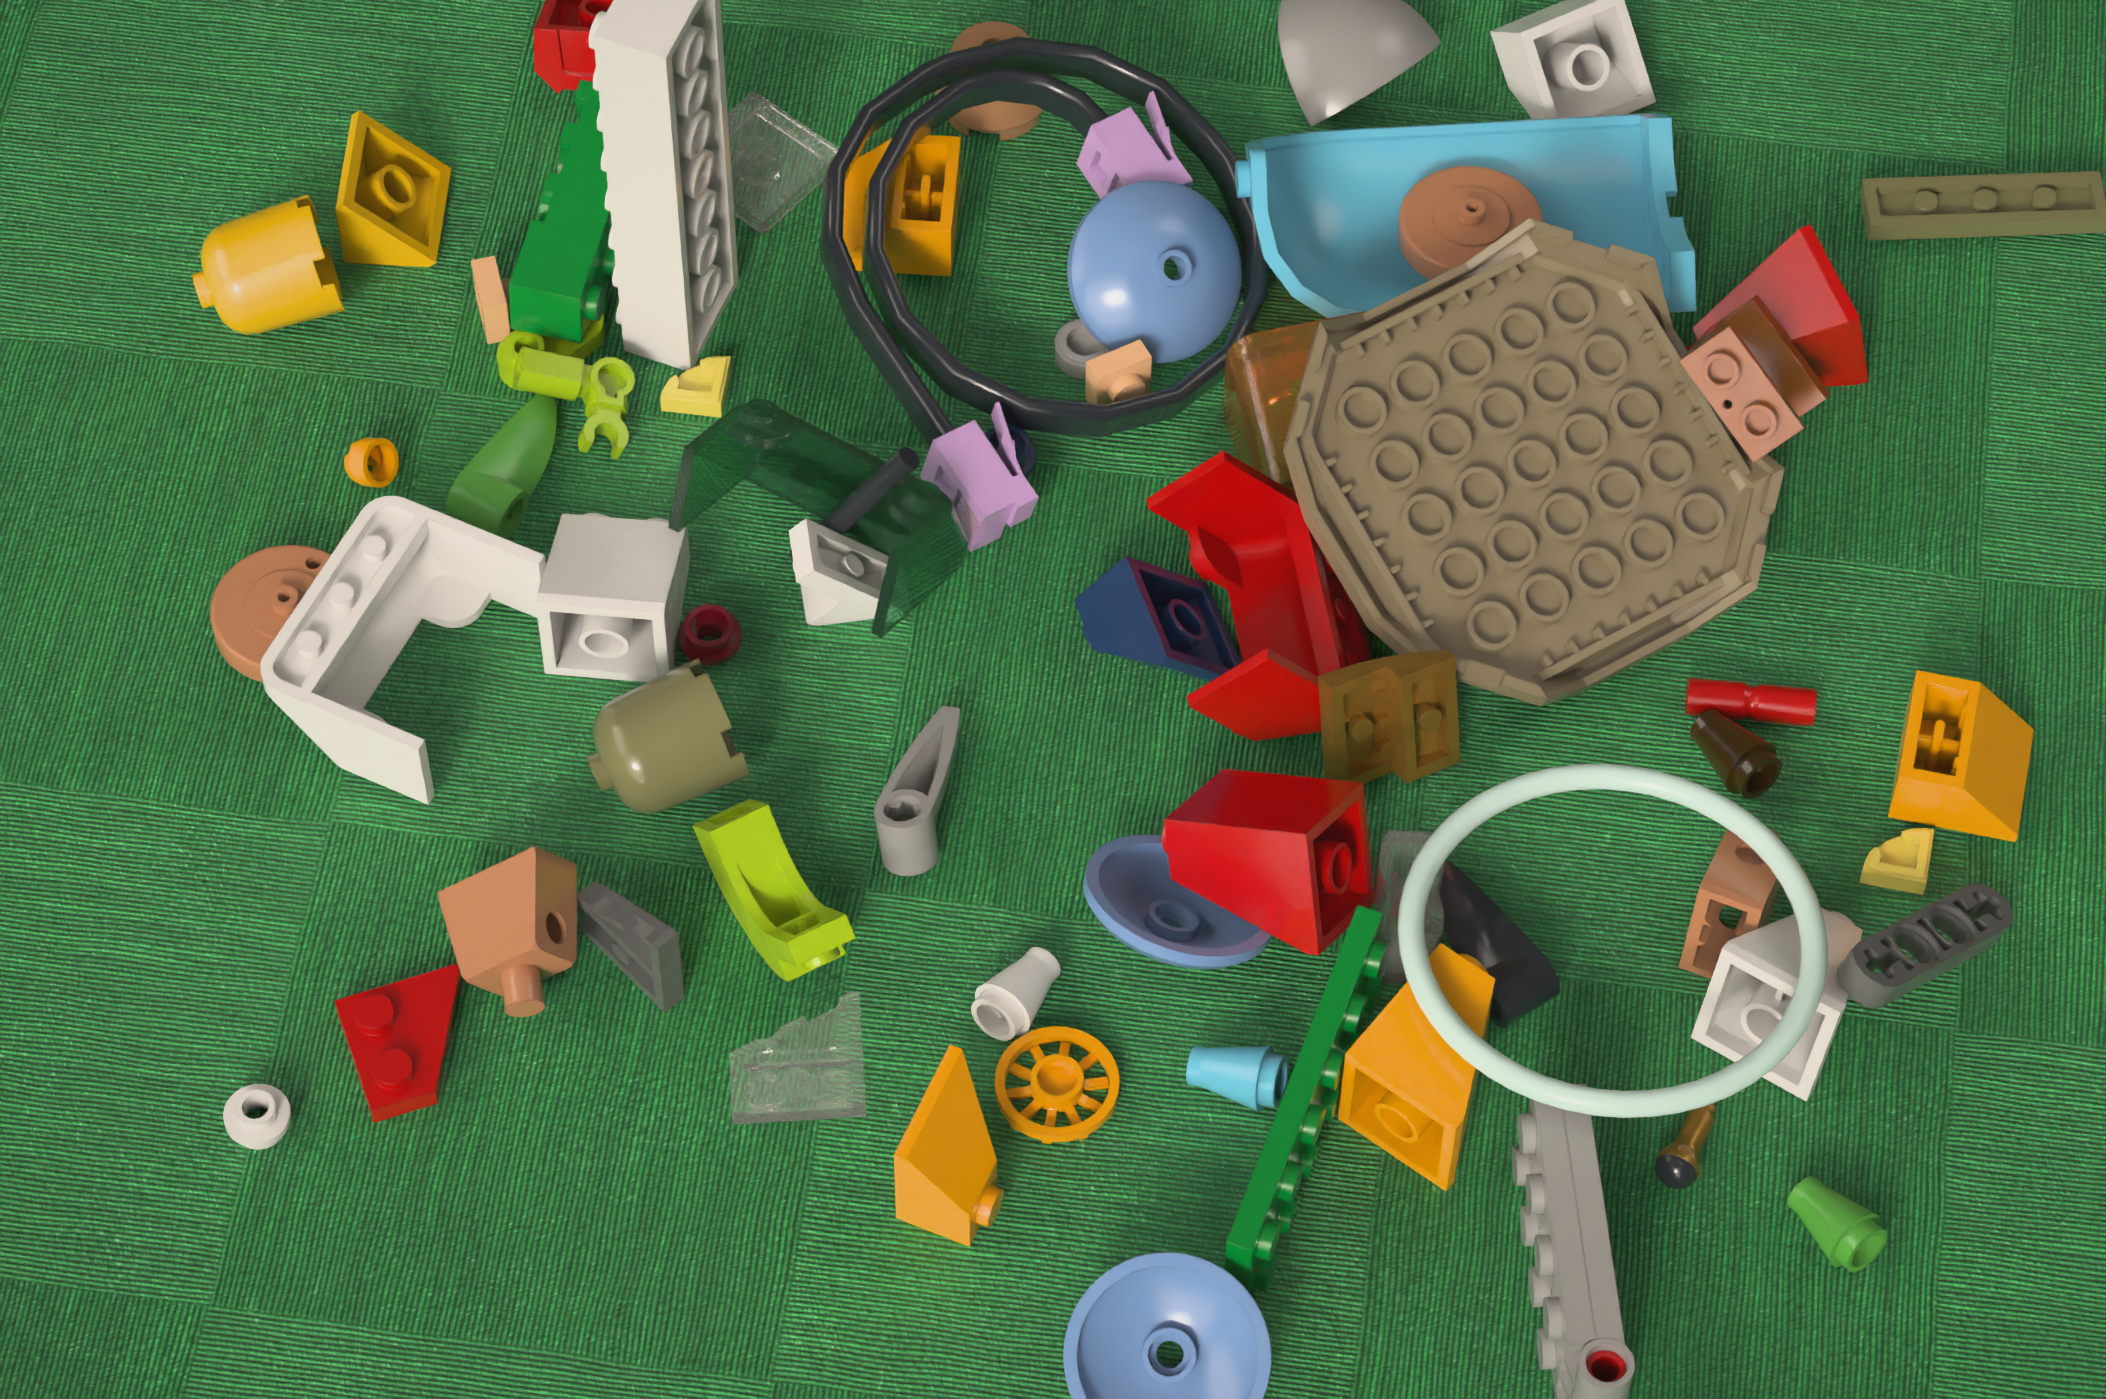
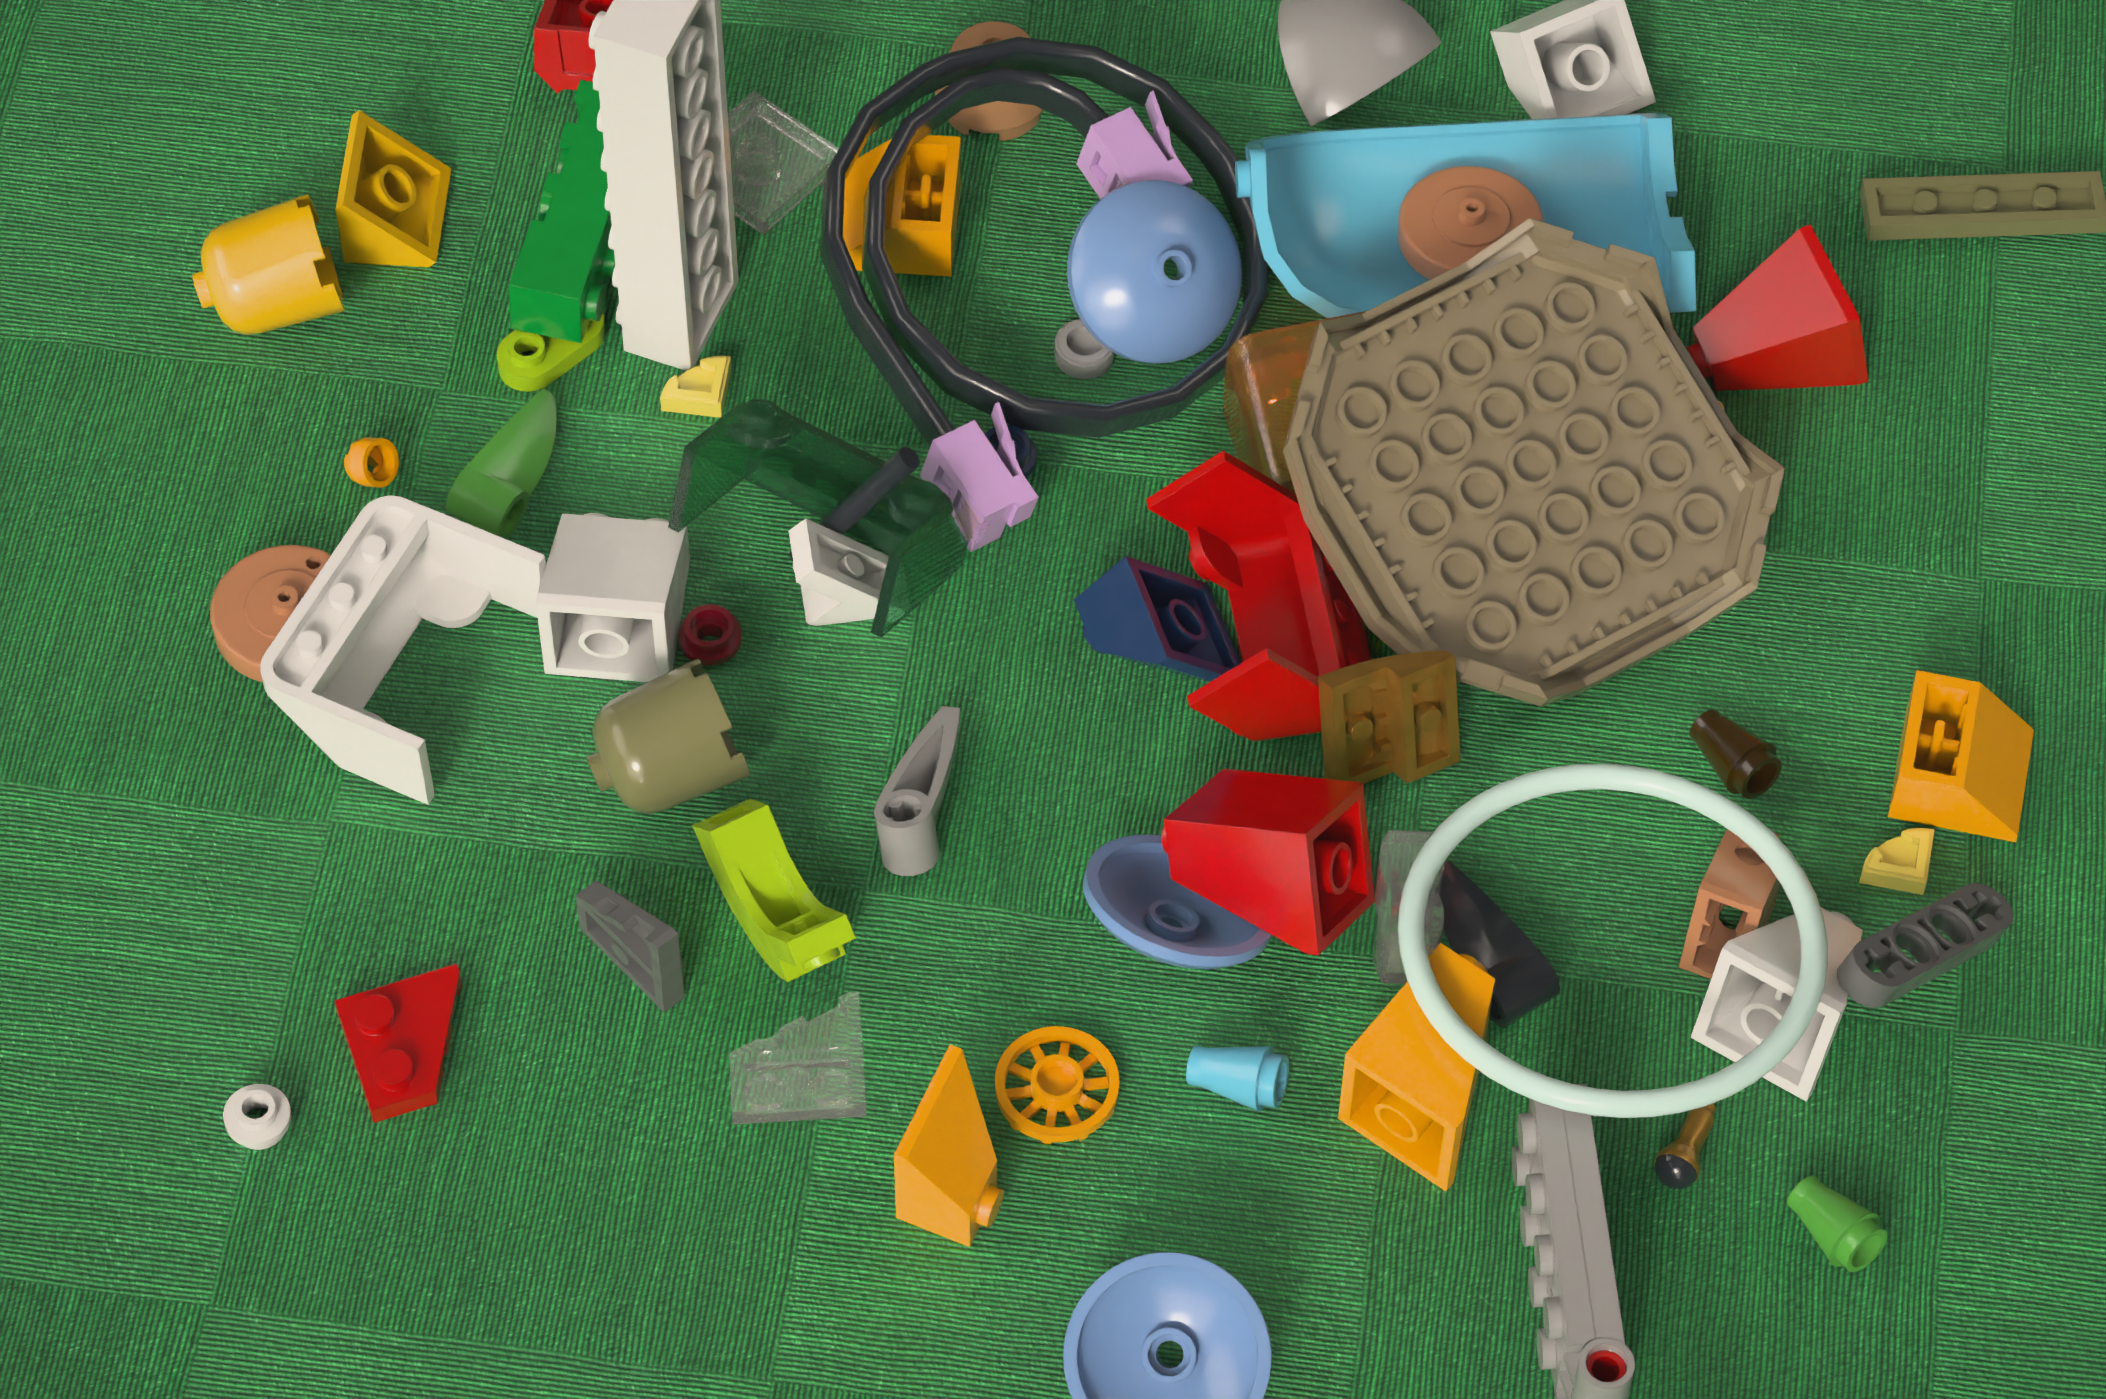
(491, 298): light nougat plate -> none
(514, 926): nougat torso -> none
(601, 387): lime bar -> none
(1013, 997): white cone -> none
(1118, 374): light nougat plate -> none
(1309, 1099): green plate -> none
(1758, 702): red piece -> none
(1760, 372): panel -> none

